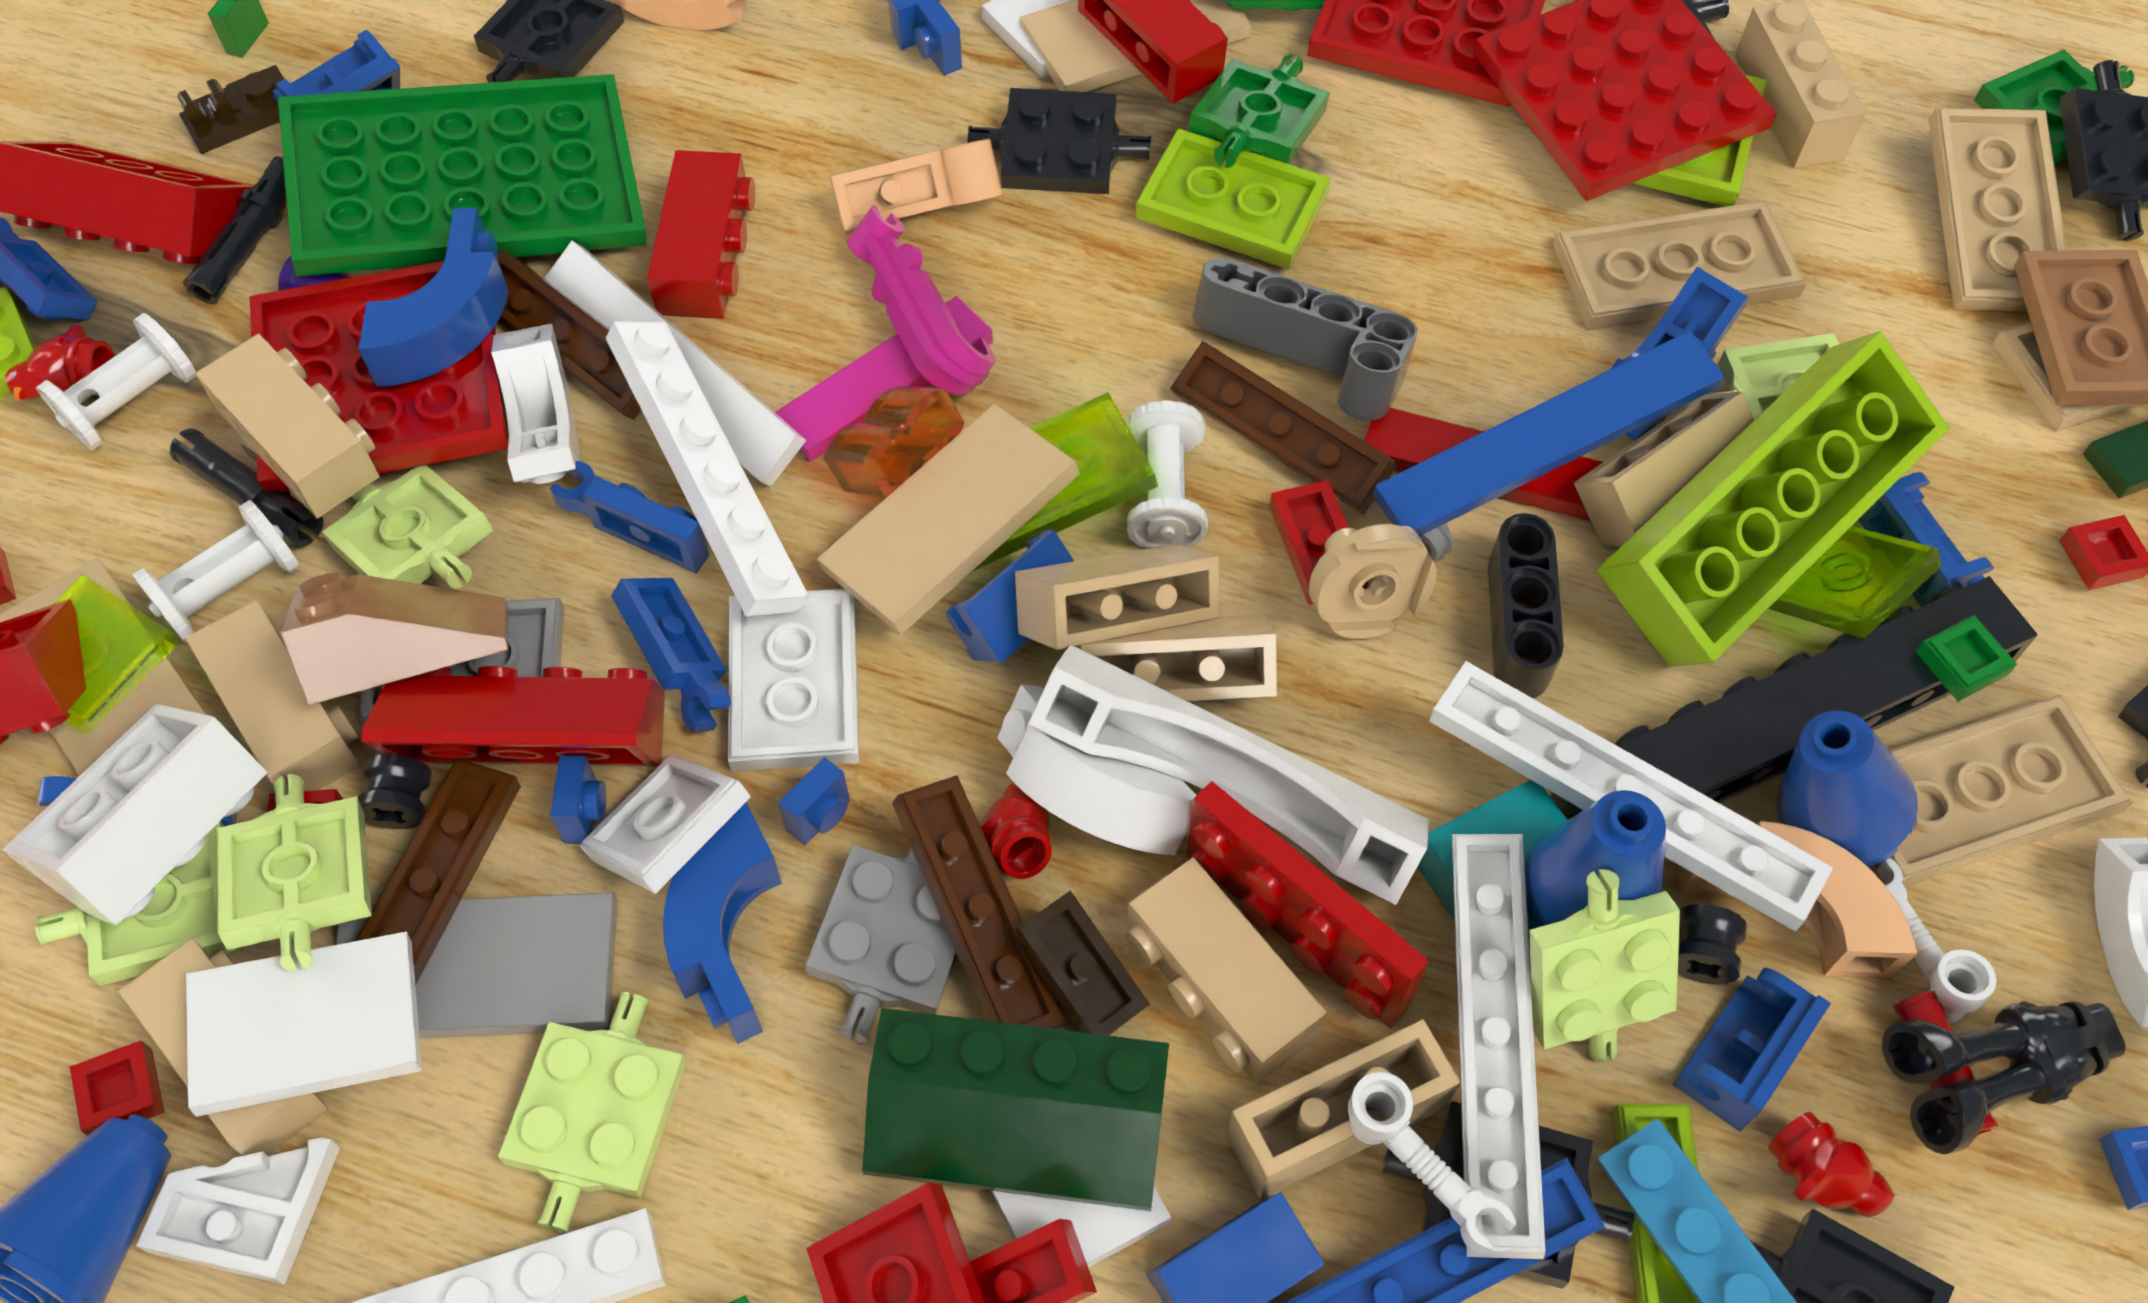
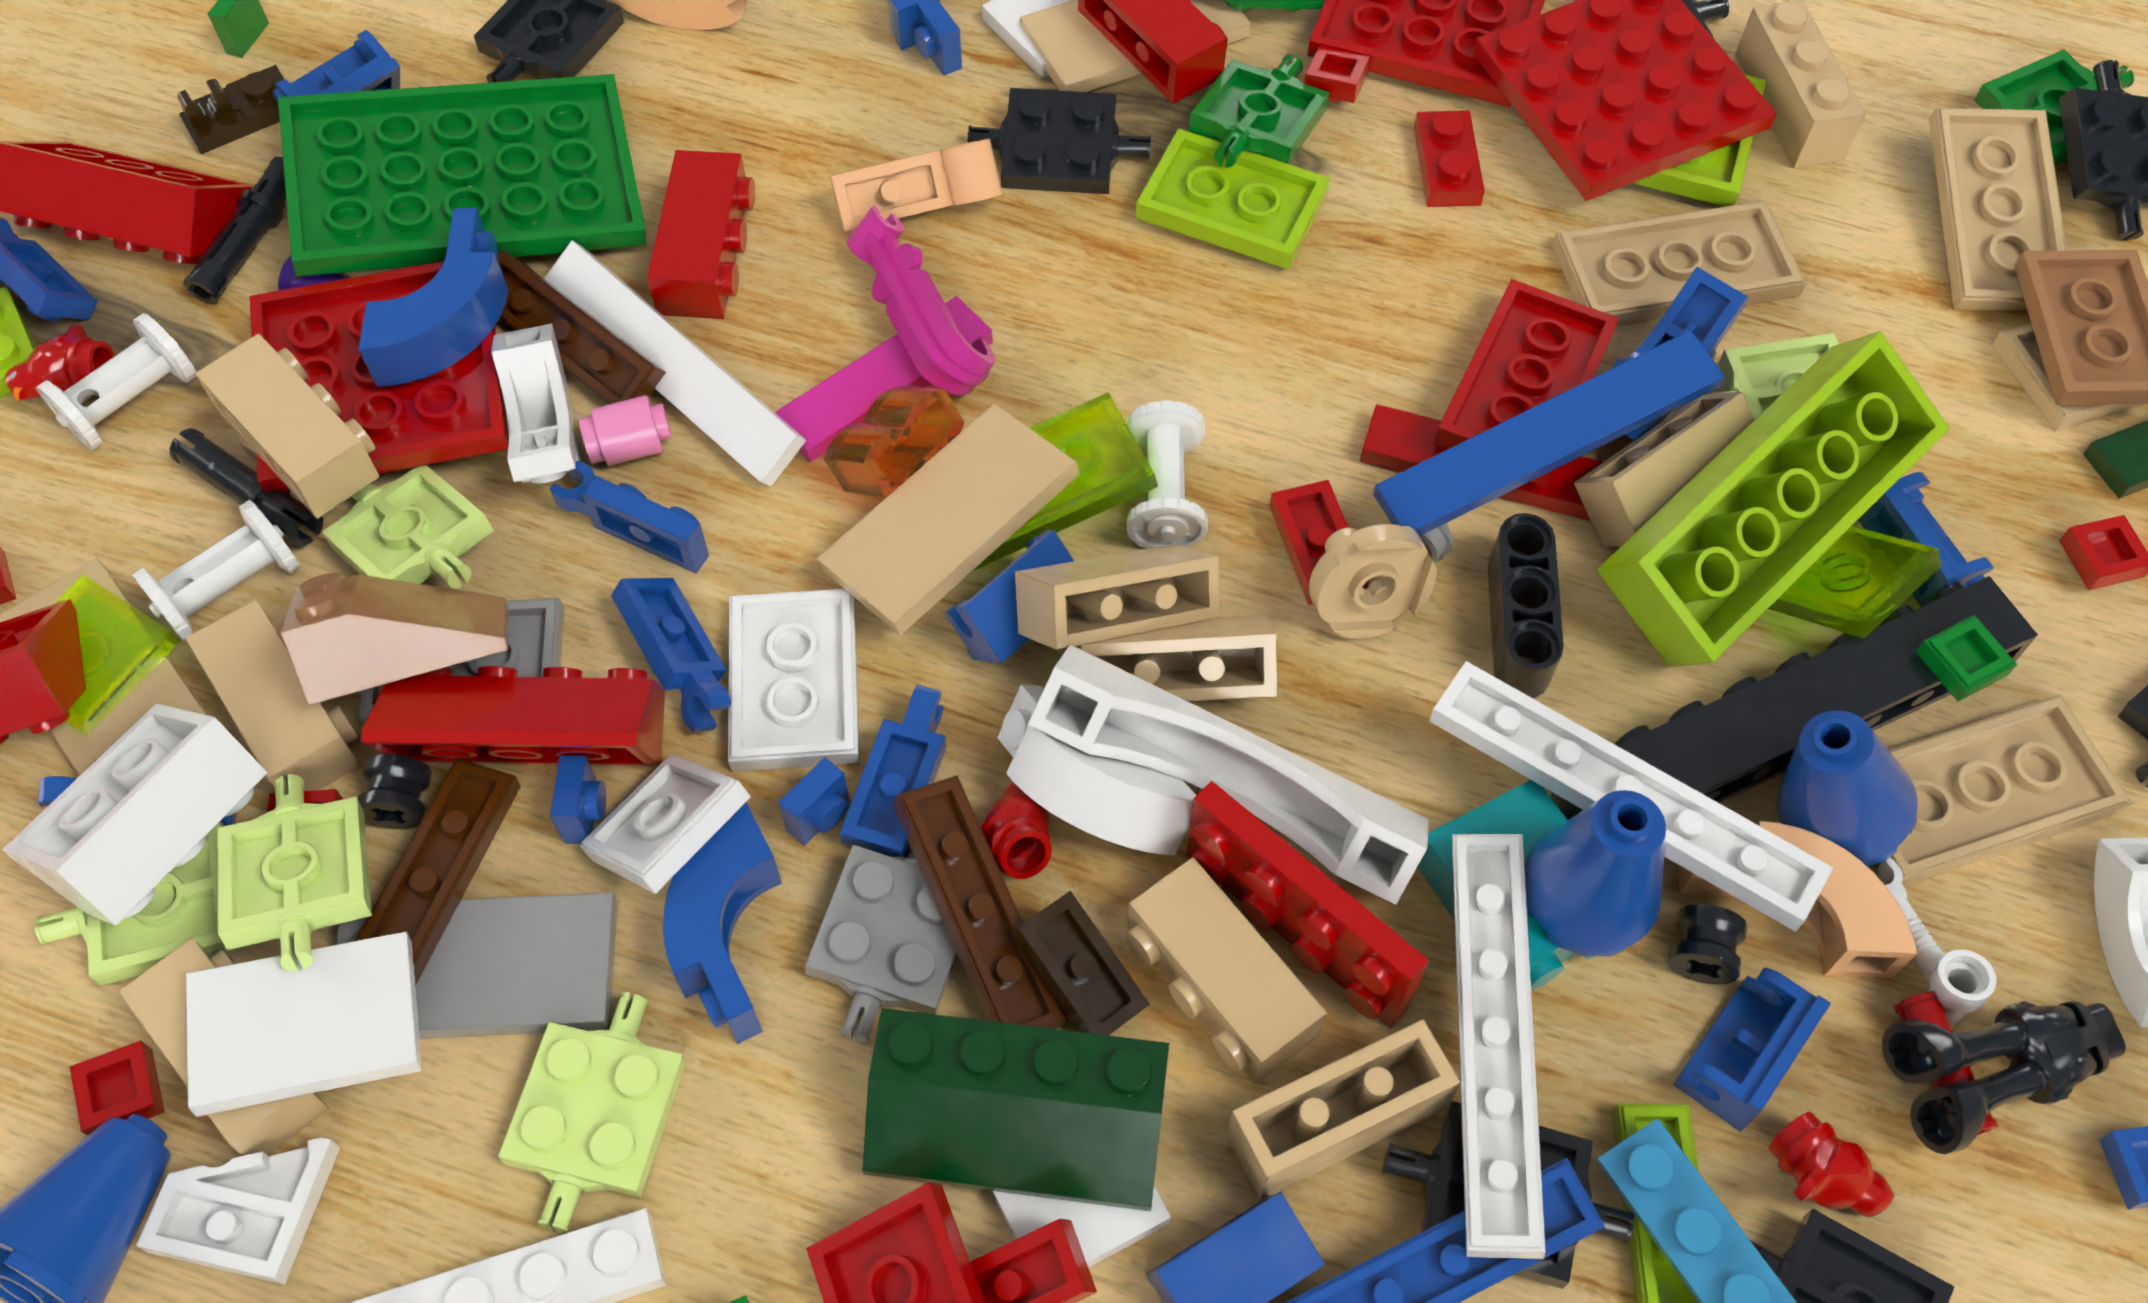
(625, 431): none -> bright pink brick
(707, 469): white plate -> none
(900, 761): none -> blue plate
(1283, 426): reddish brown tile -> none
(1312, 328): dark grey beam -> none
(1338, 73): none -> red plate
(1395, 1102): white brick -> none
(1448, 158): none -> red plate
(1526, 356): none -> red plate
(1604, 968): yellowish green plate -> none

